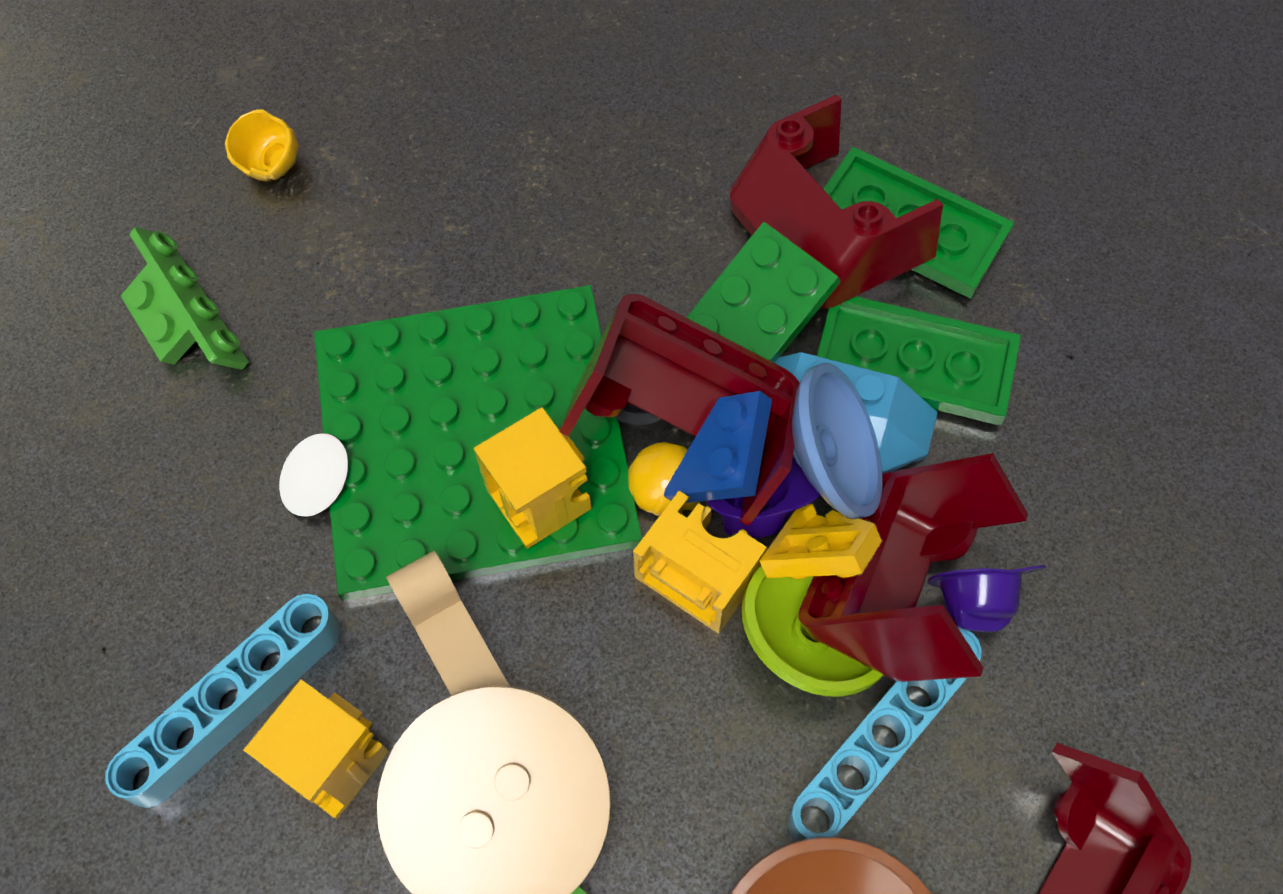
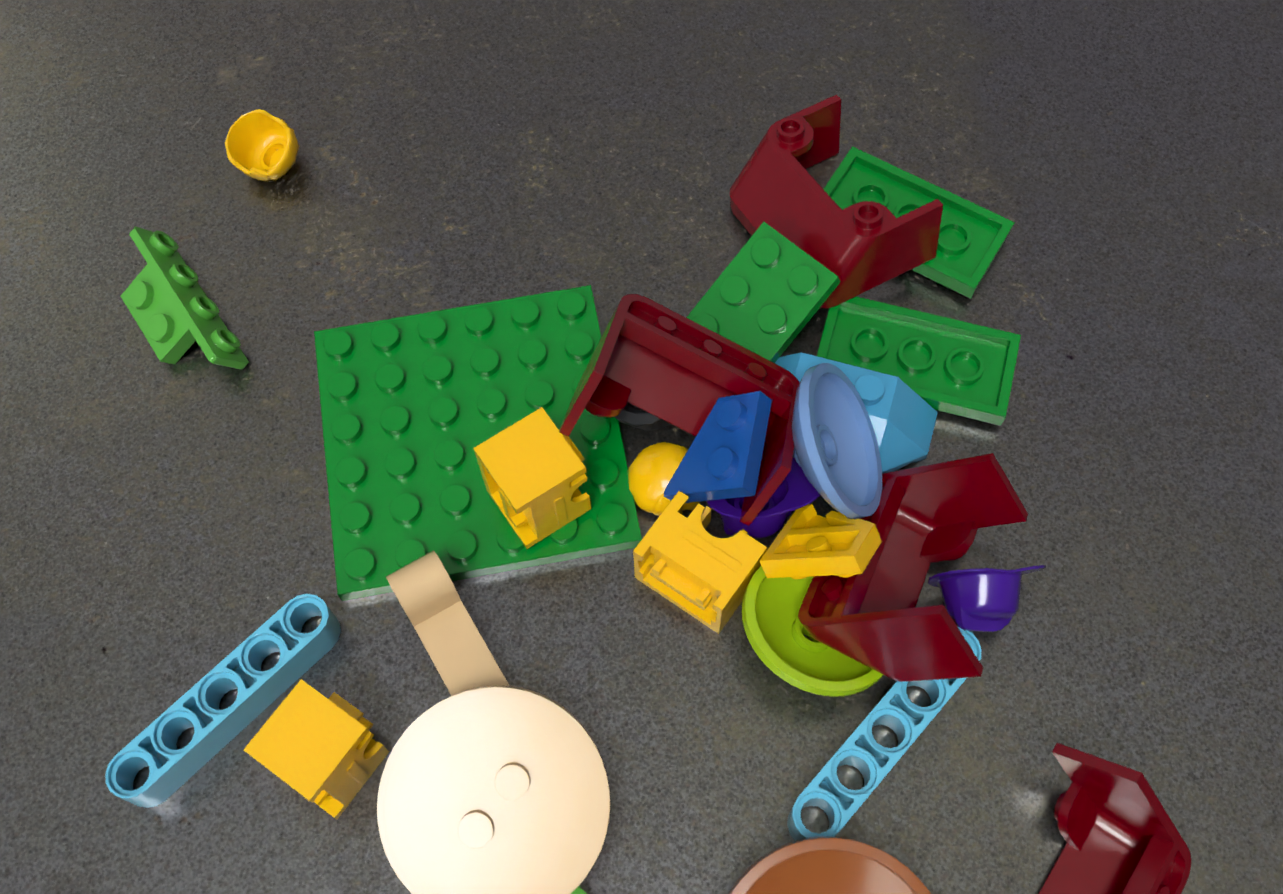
(313, 475): white sticker -> none

